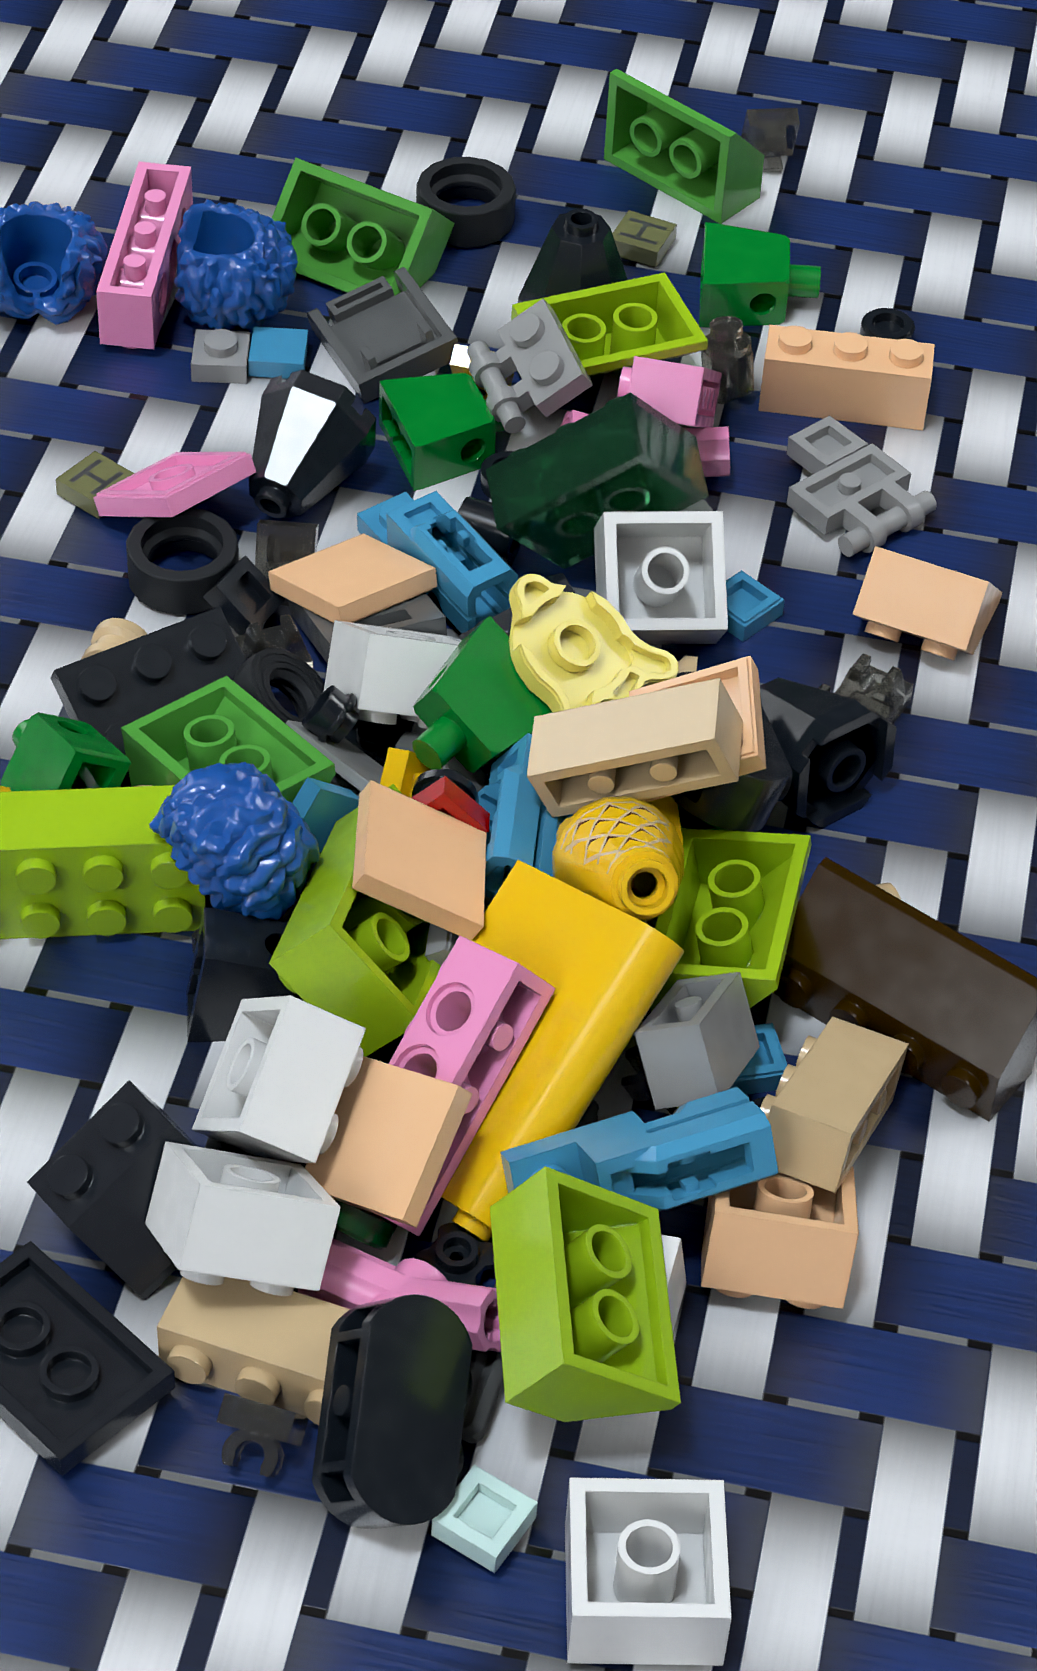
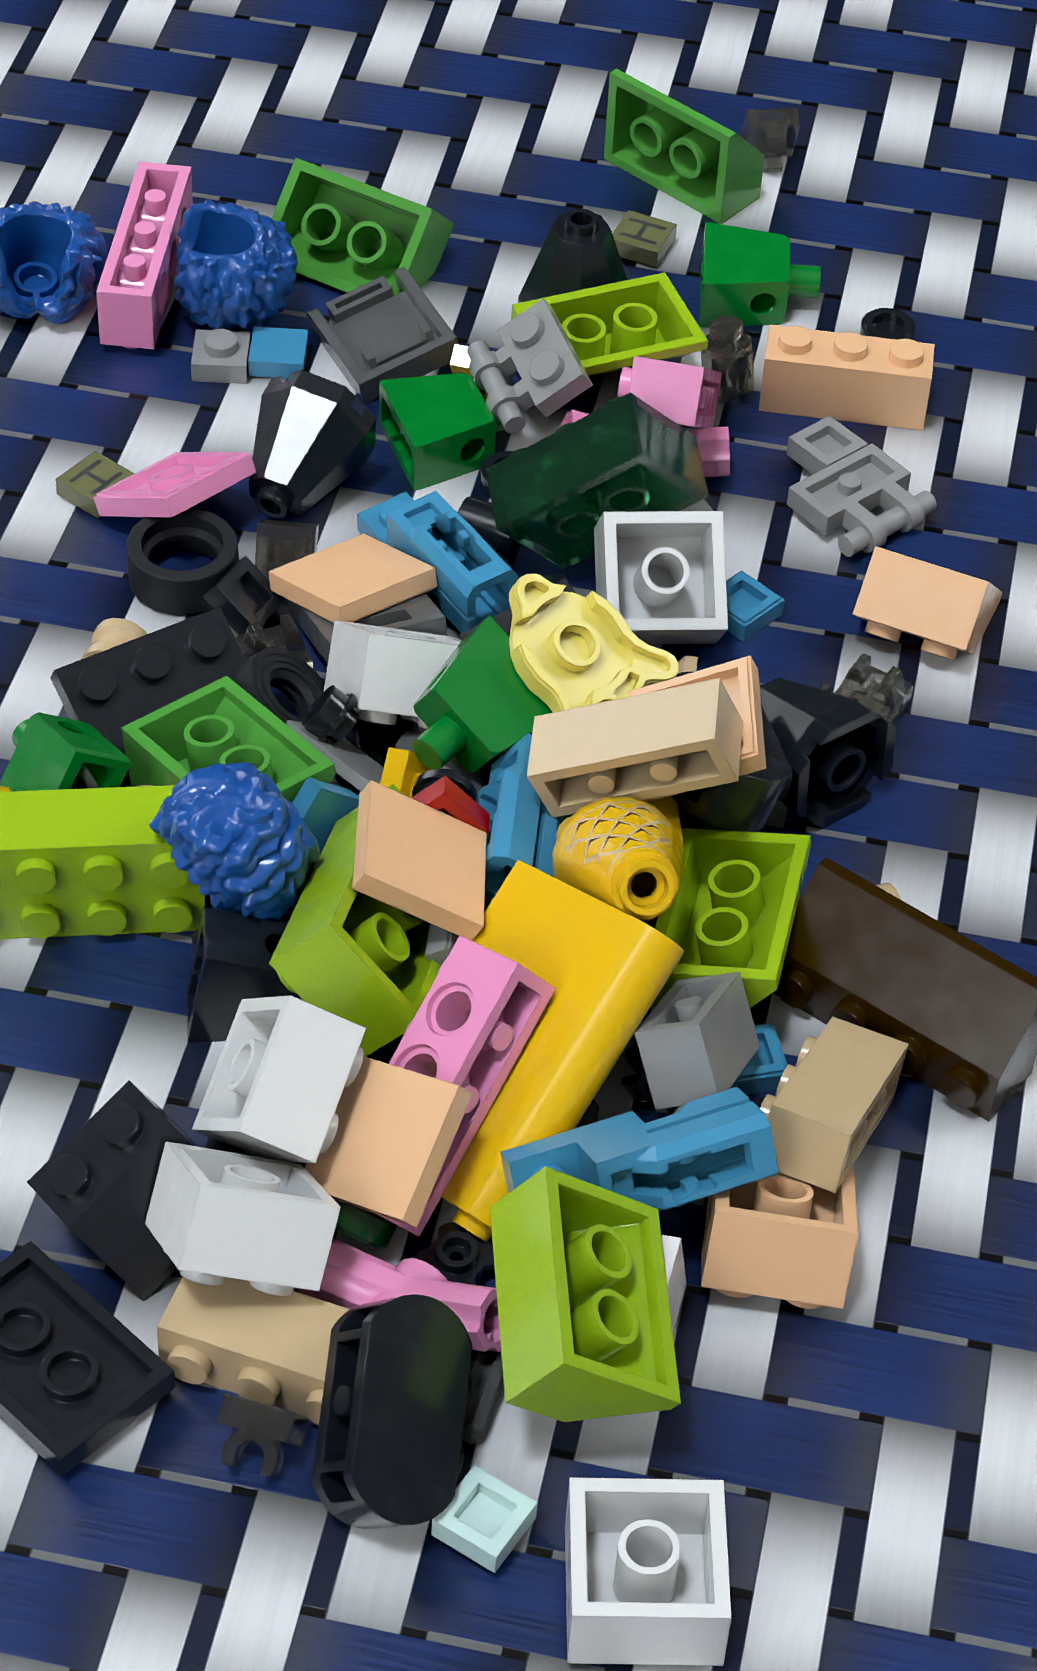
(471, 179): black tyre -> none

